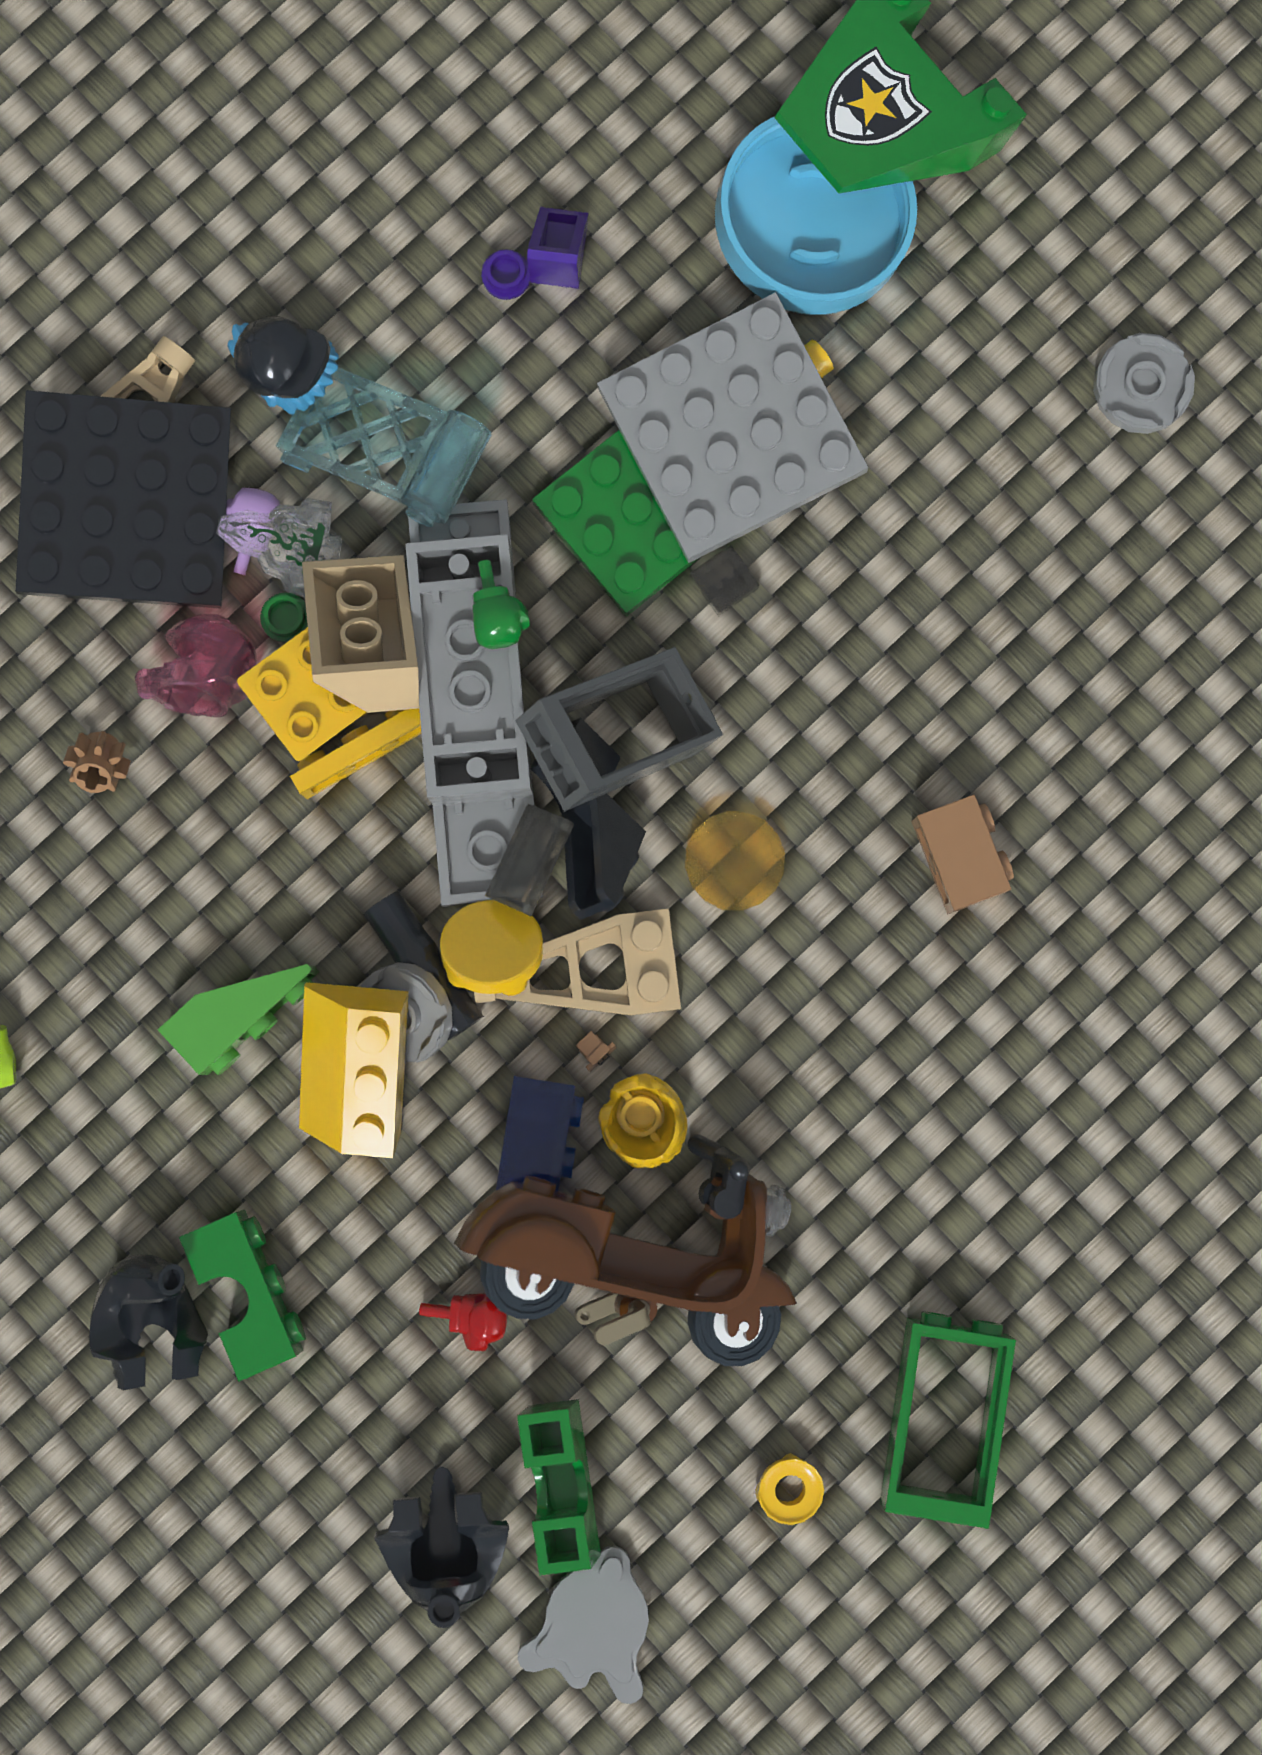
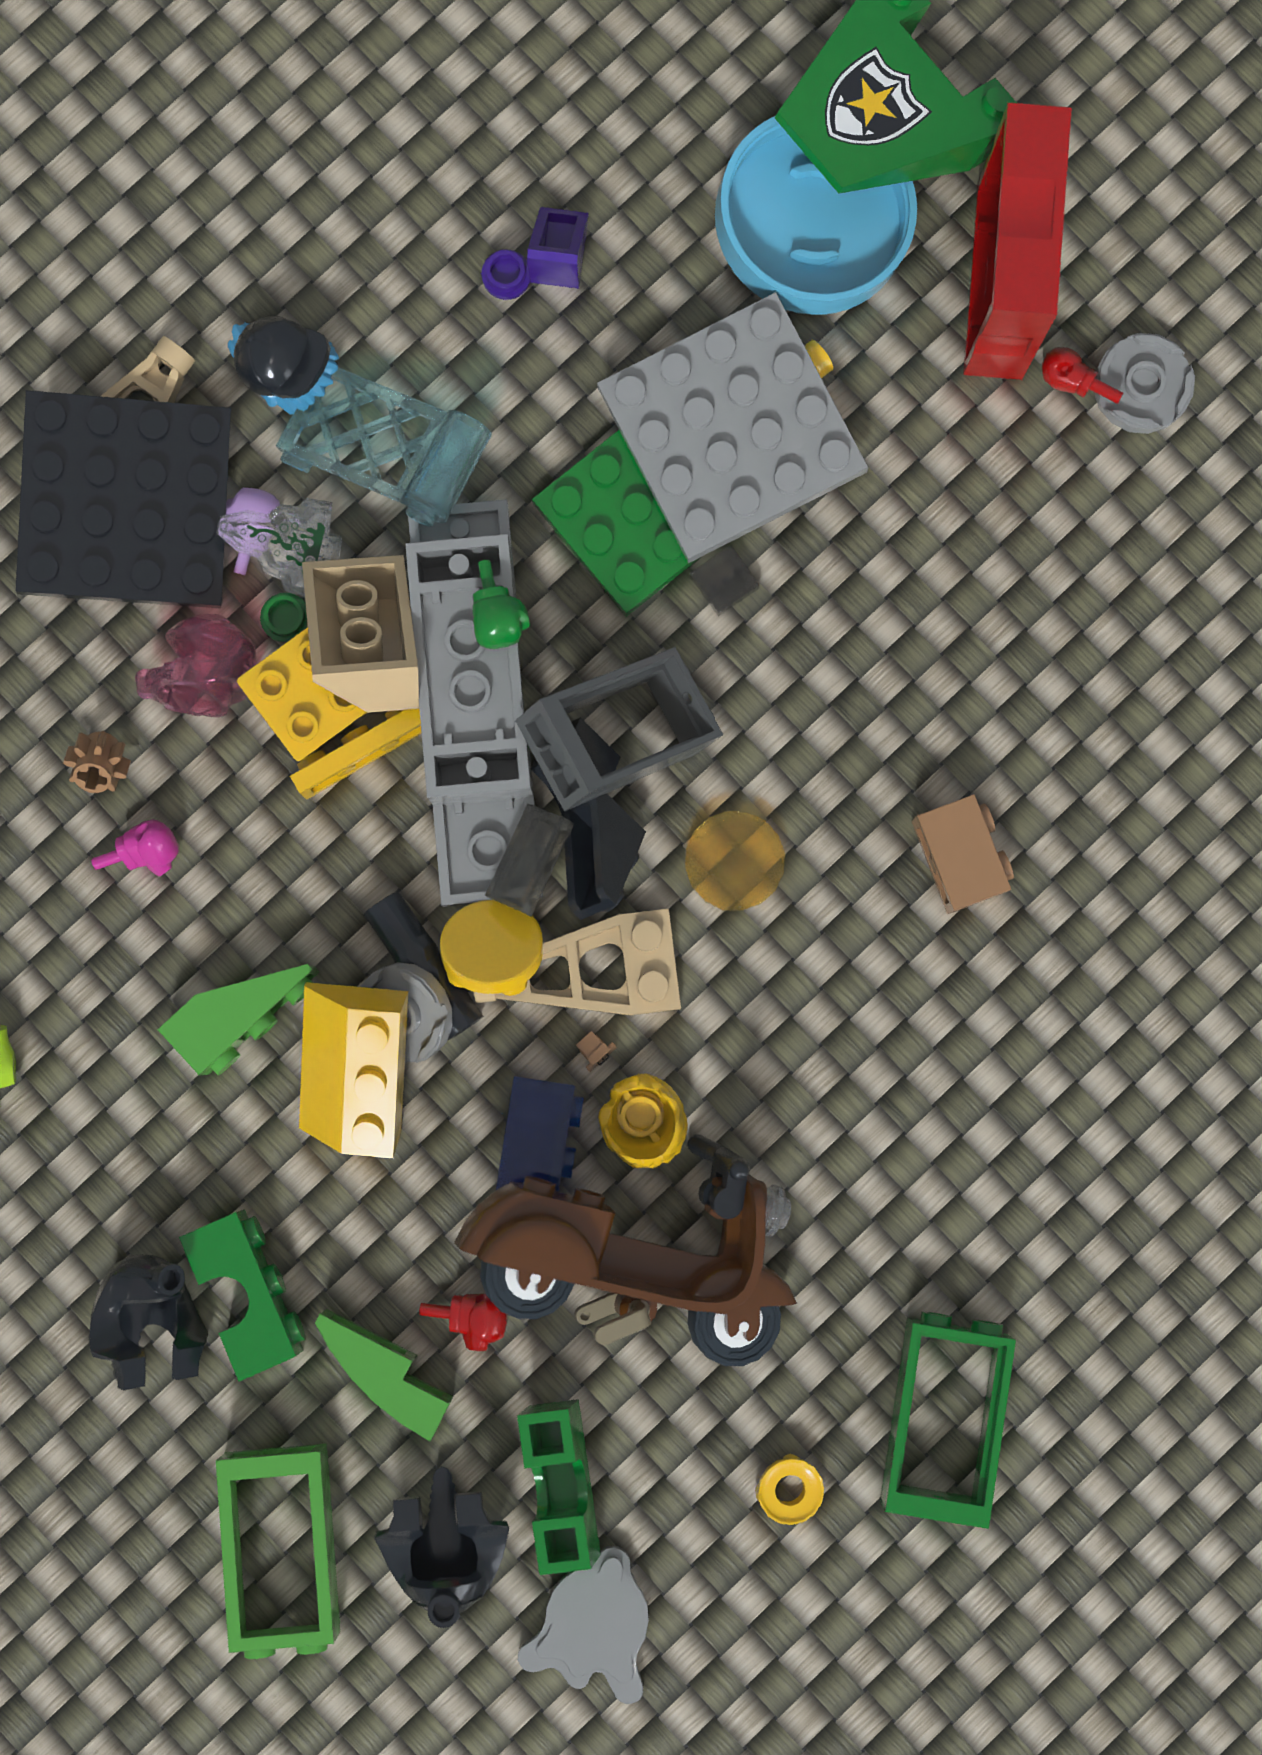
(146, 845): none -> dark pink piece
(276, 1463): none -> bright green window
(382, 1374): none -> bright green slope
(1017, 241): none -> red tile
(1067, 373): none -> red piece

